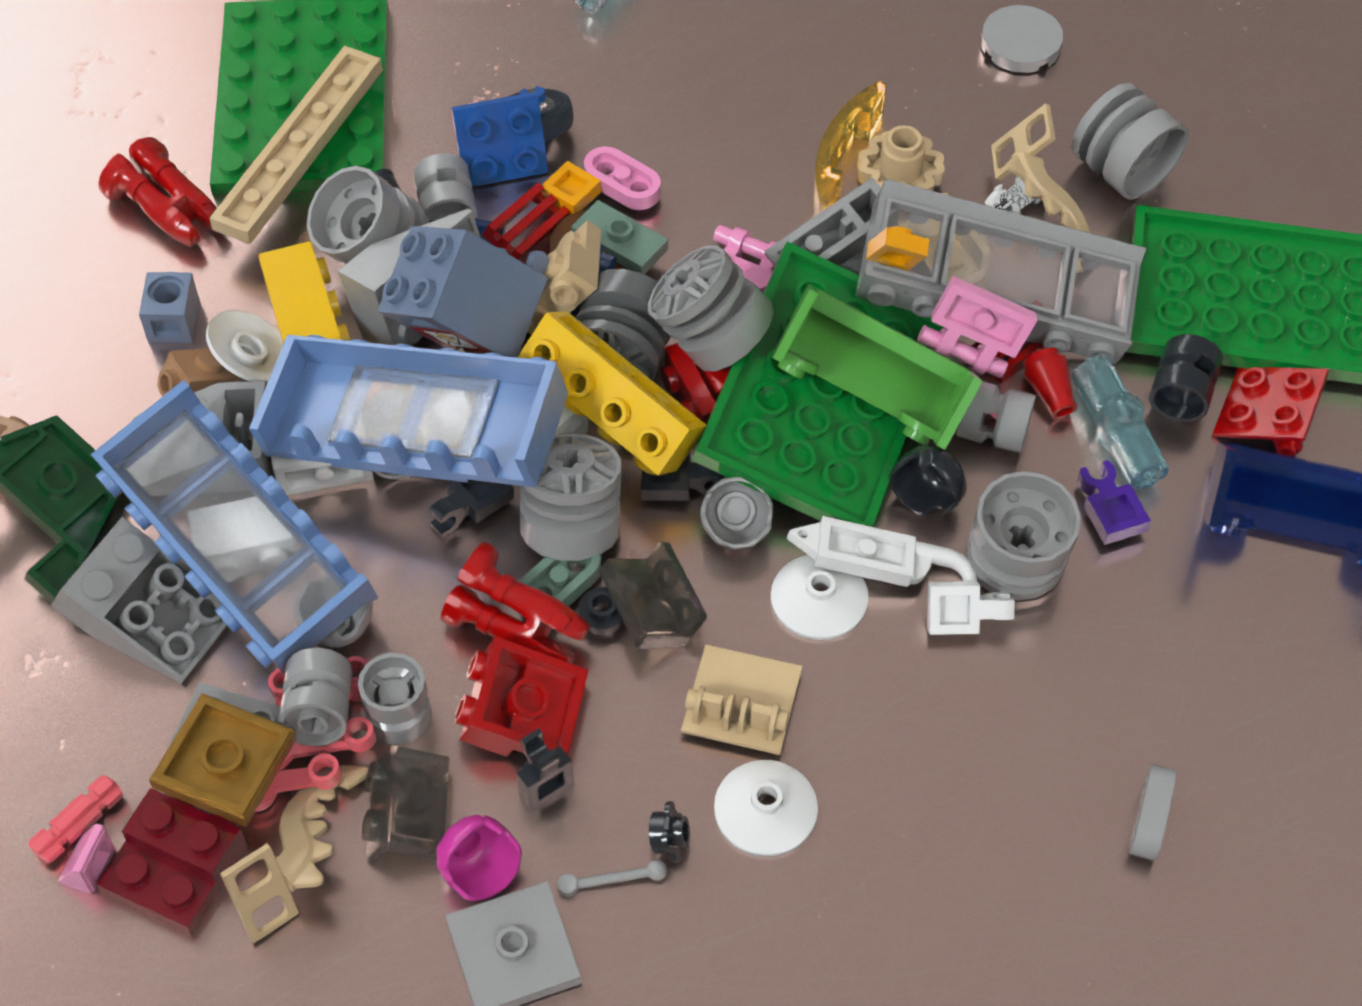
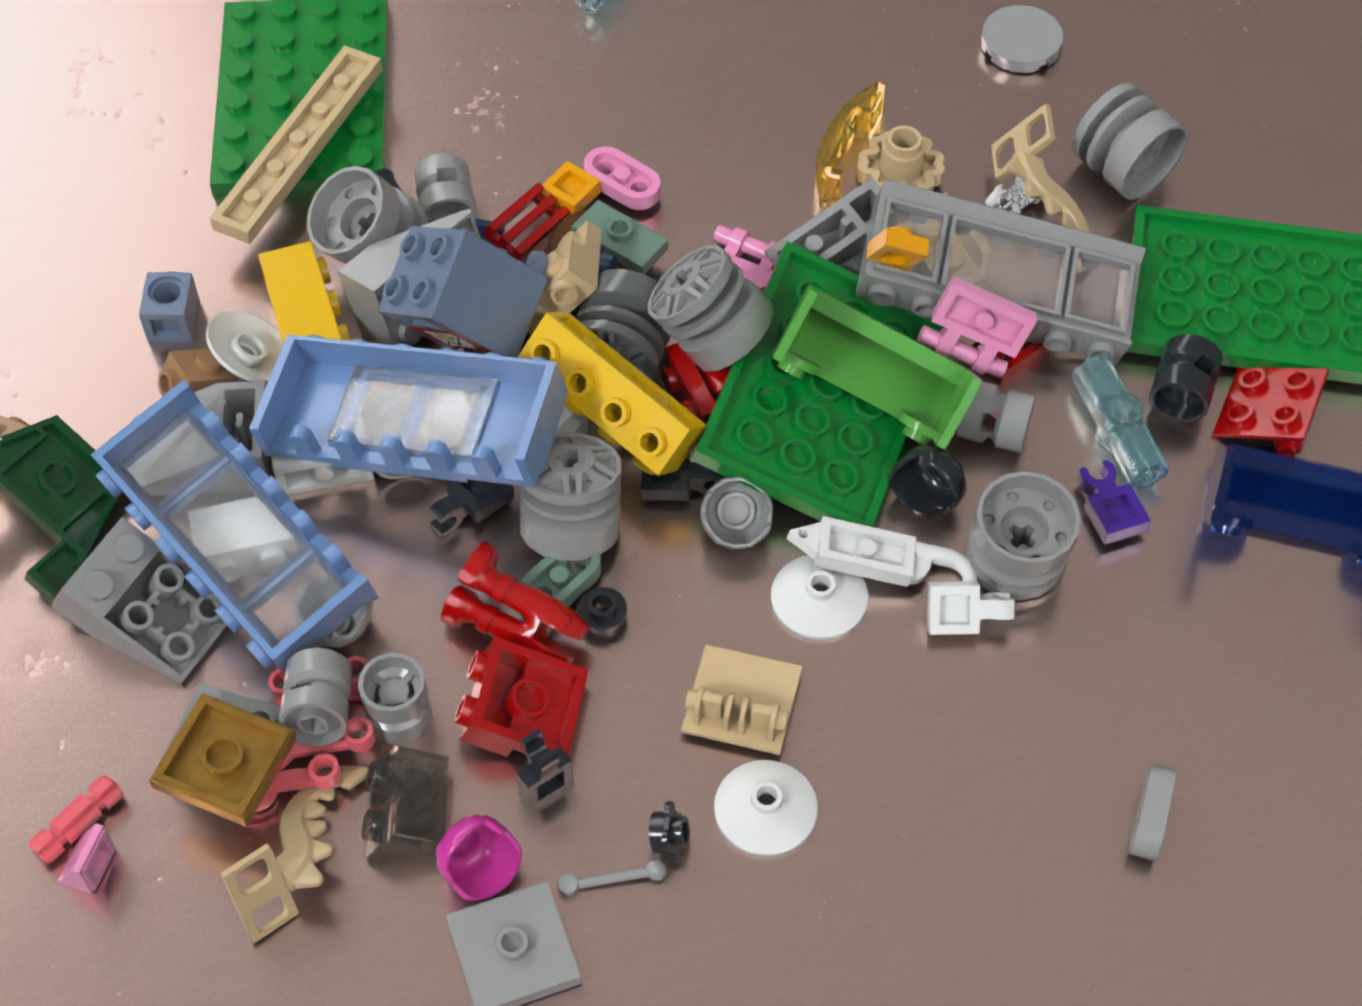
(171, 214): red piece -> none
(172, 860): dark red plate -> none
(508, 134): blue plate -> none
(654, 598): clear smoke bracket -> none
(1051, 381): red cone -> none

